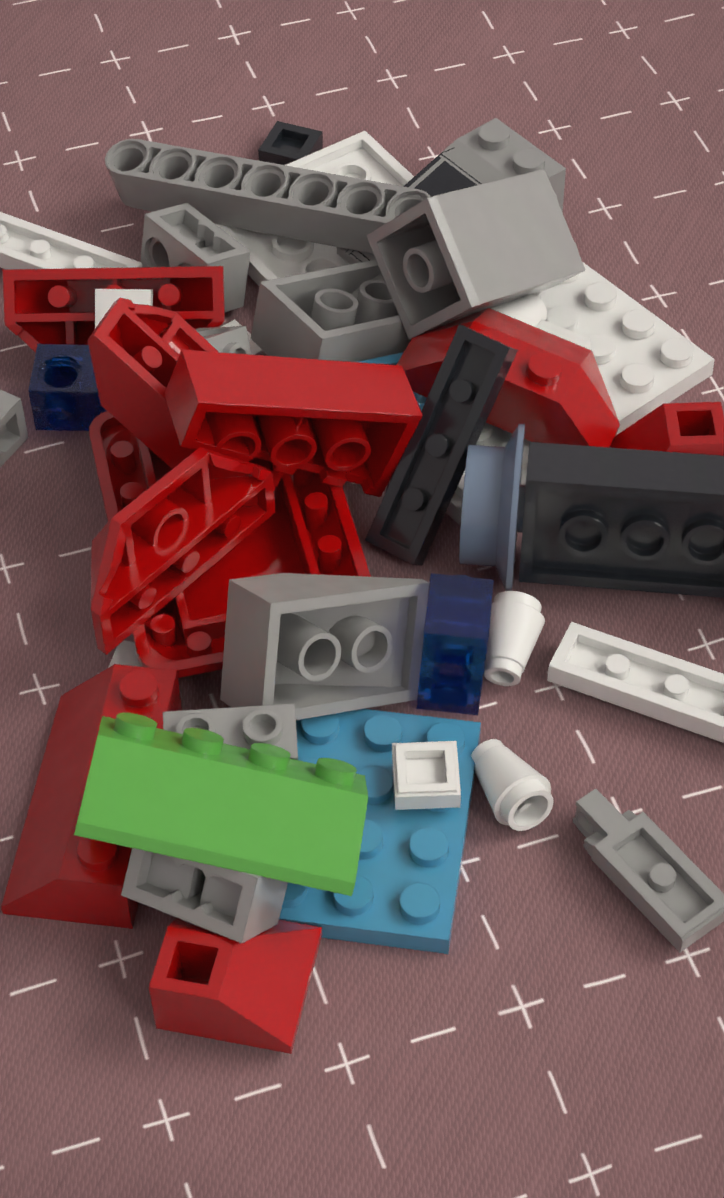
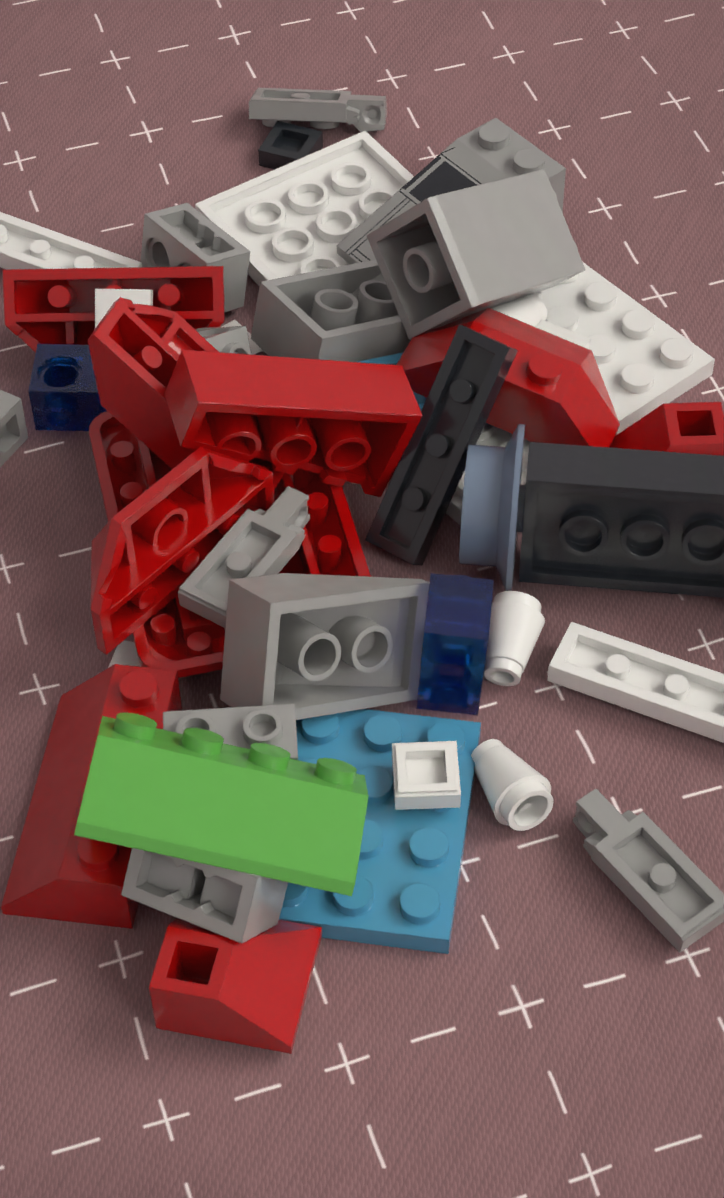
(253, 547): none -> light grey hinge
(257, 193): light grey beam -> none
(320, 107): none -> light grey hinge

